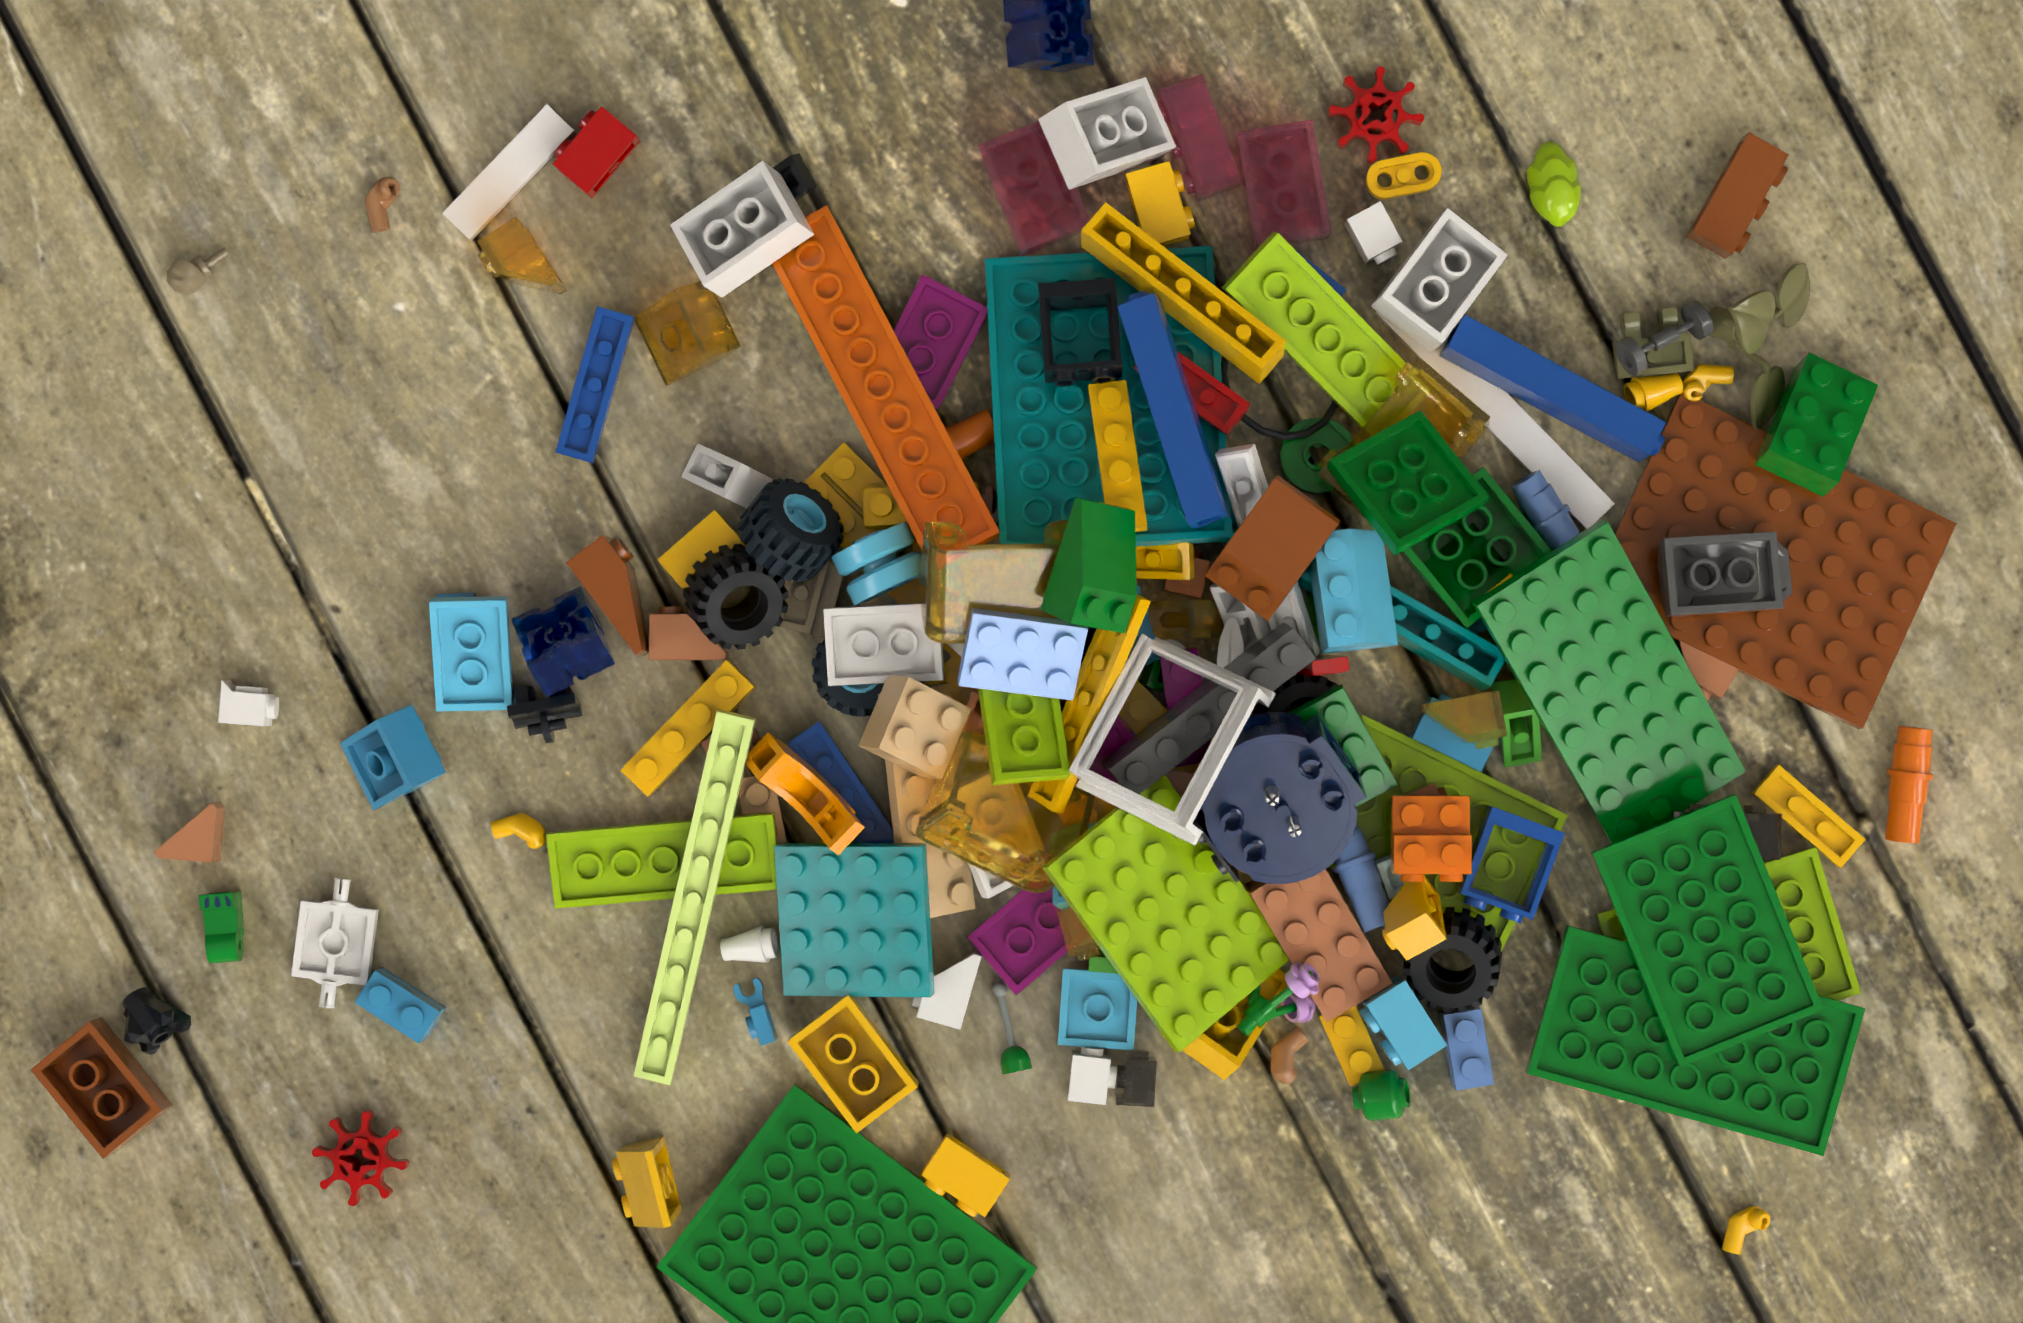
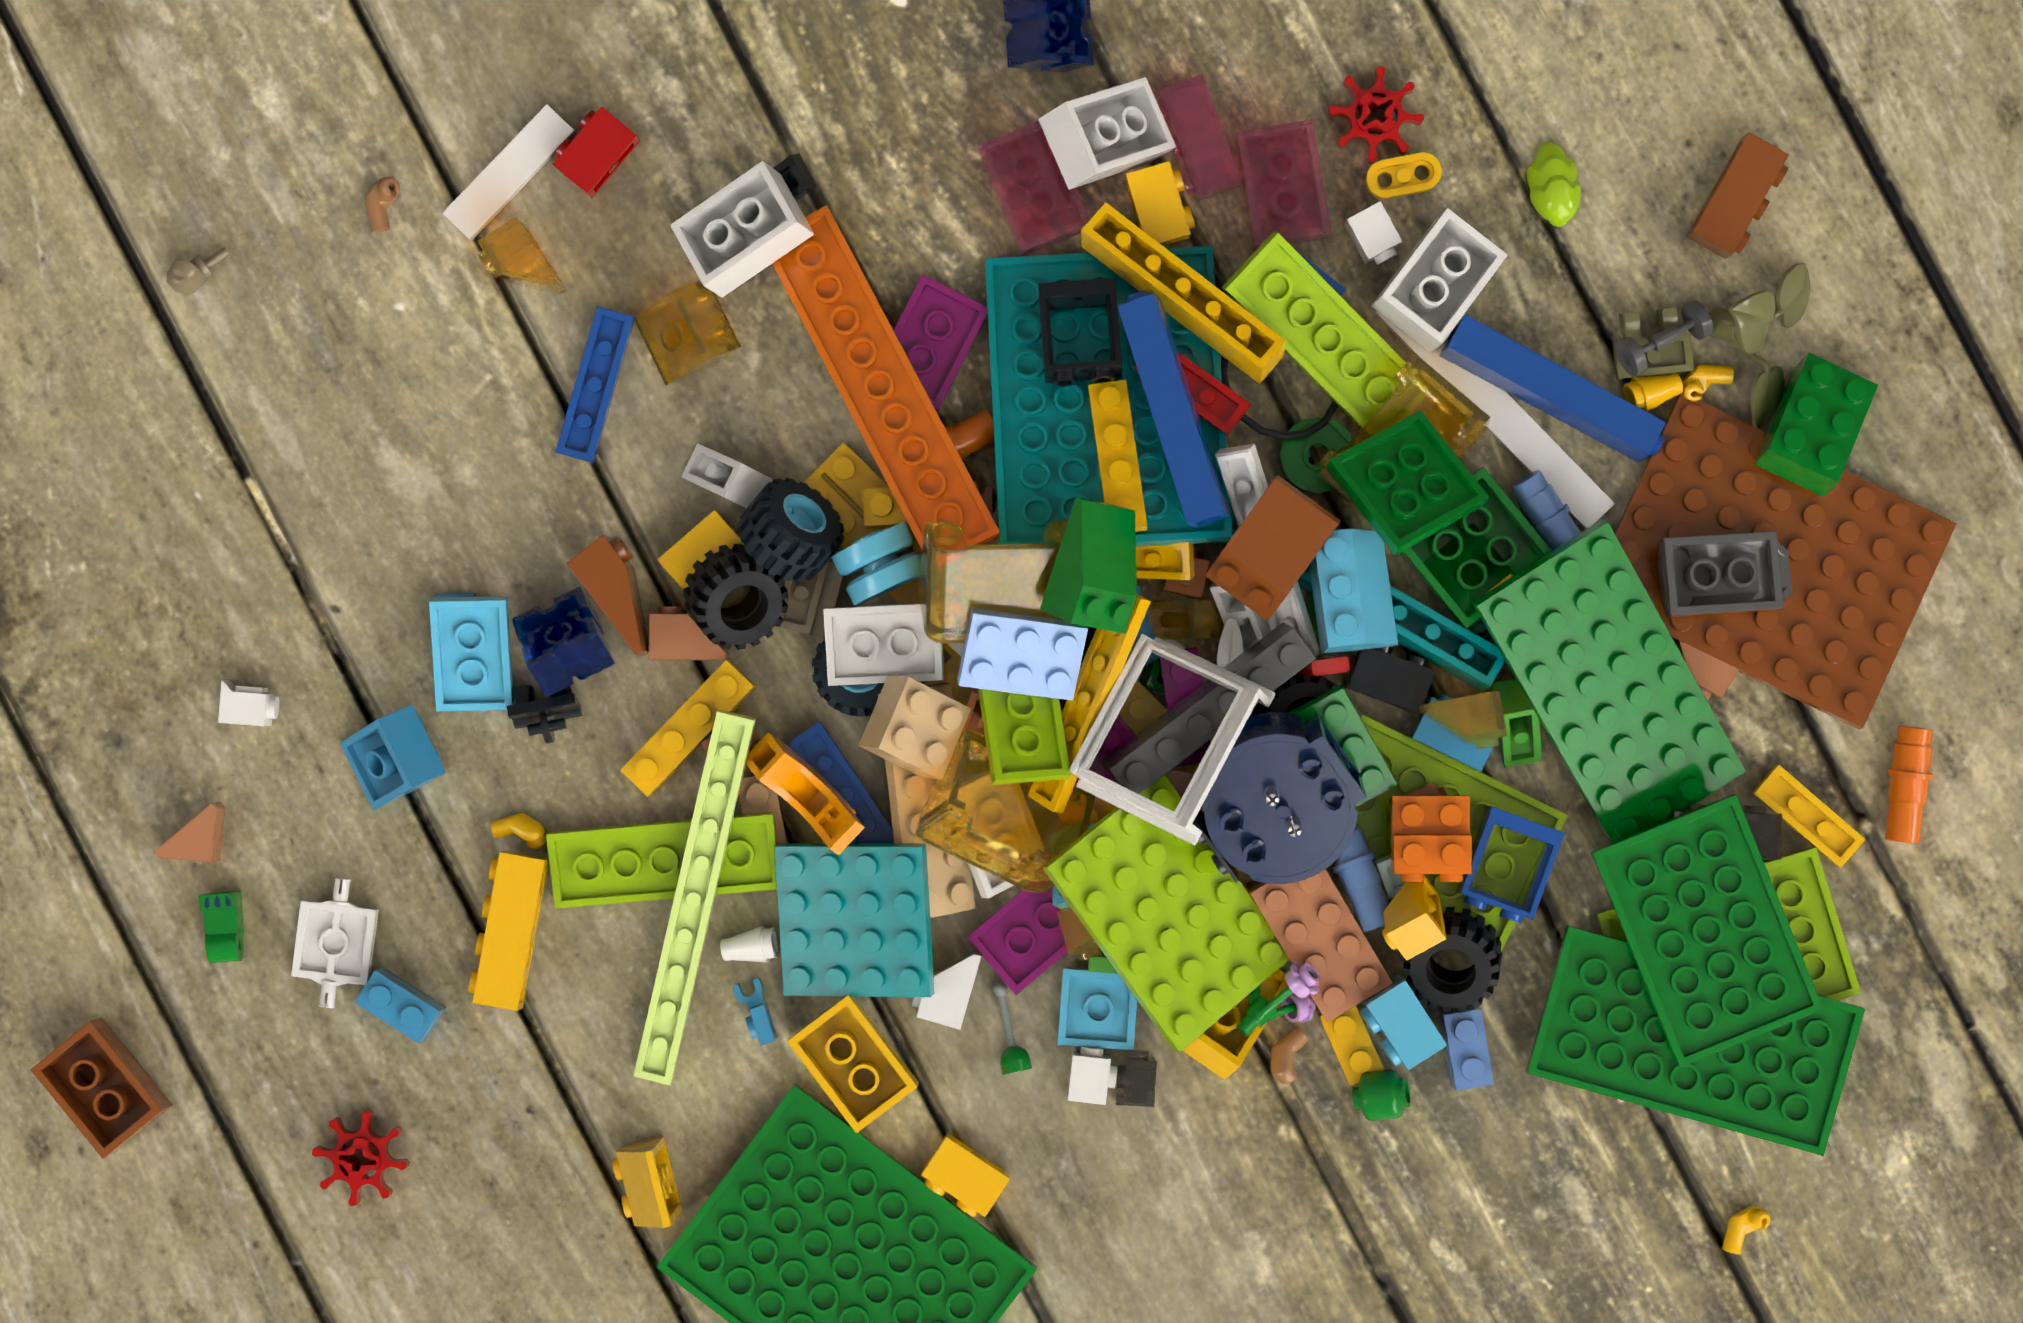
(151, 1020): black rock -> none
(509, 931): none -> yellow brick
(1391, 678): none -> black brick

